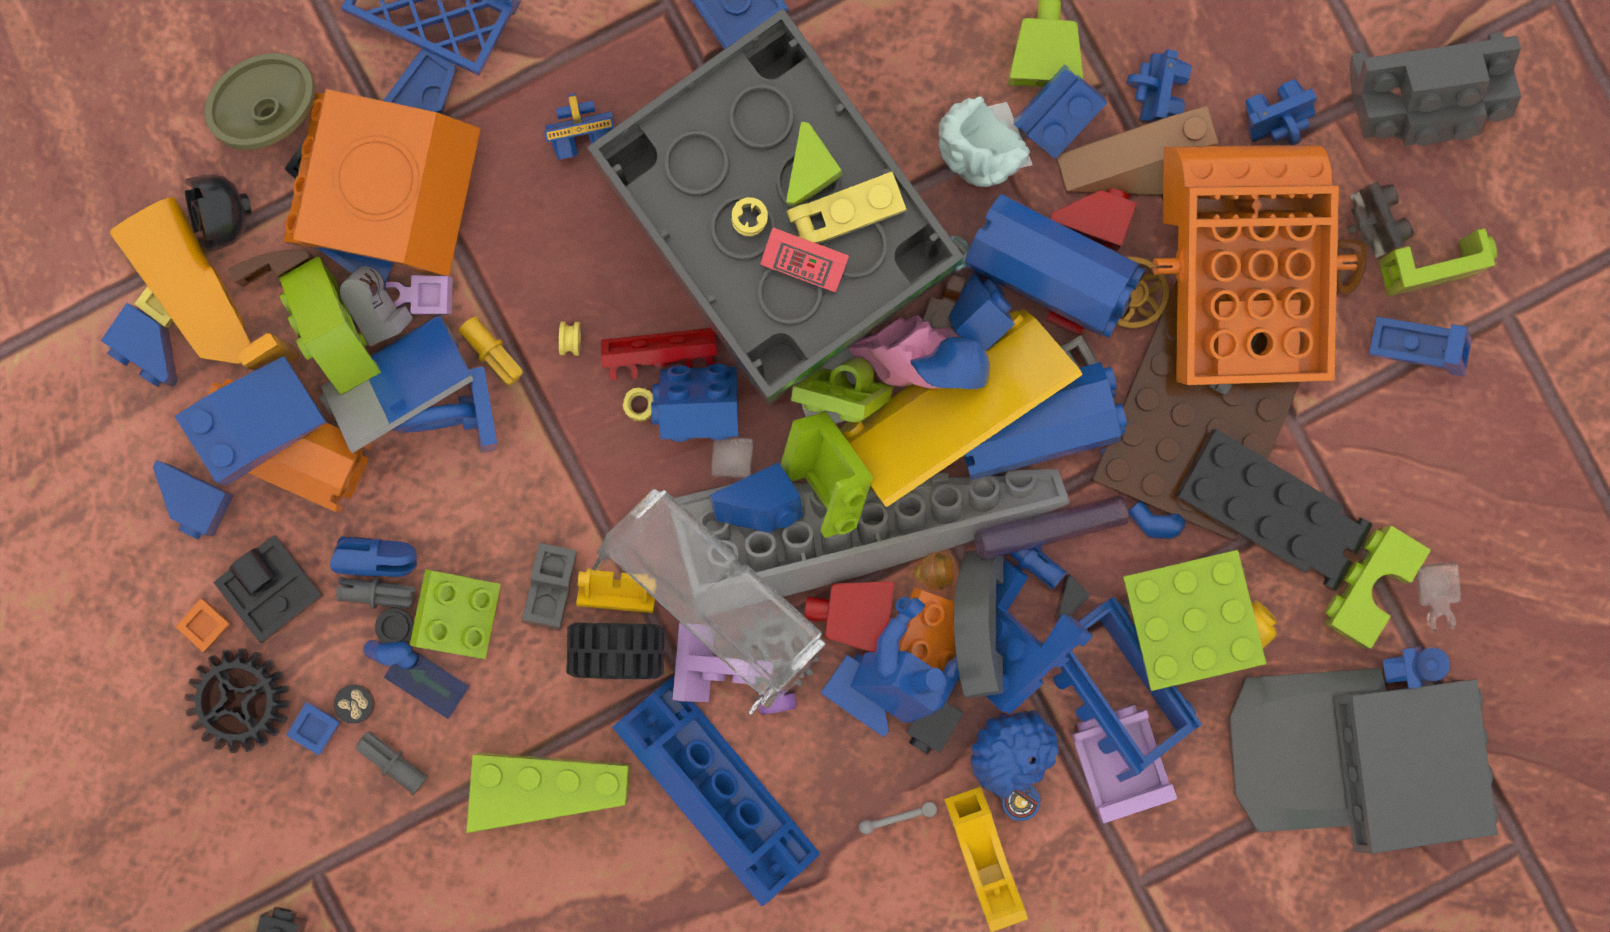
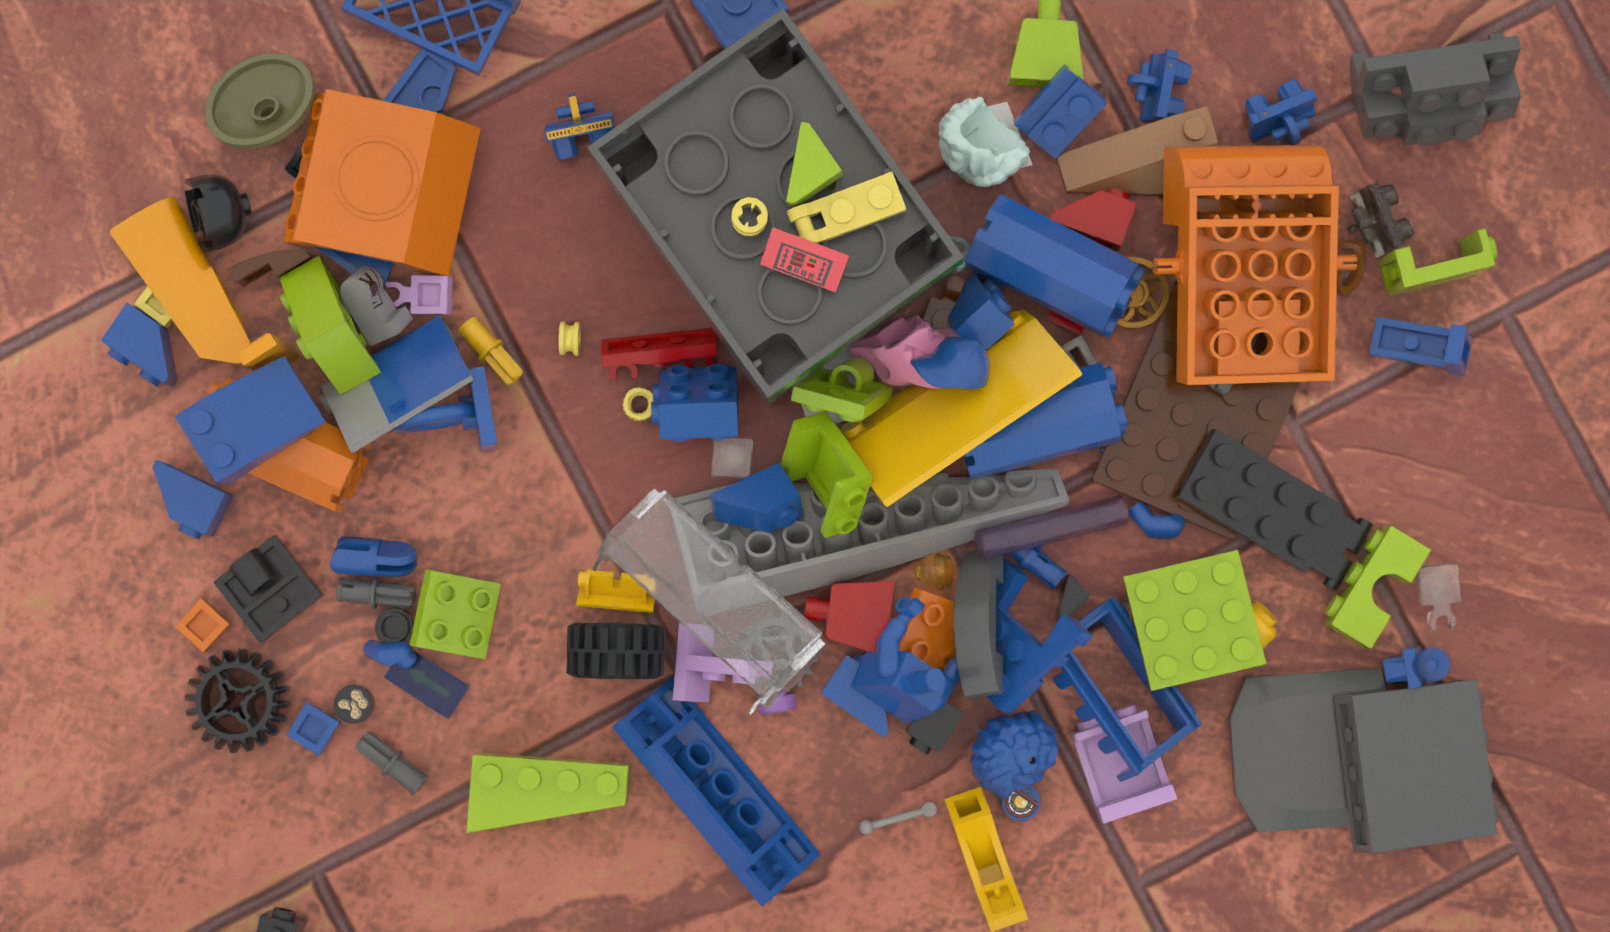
(549, 586): dark grey slope -> none

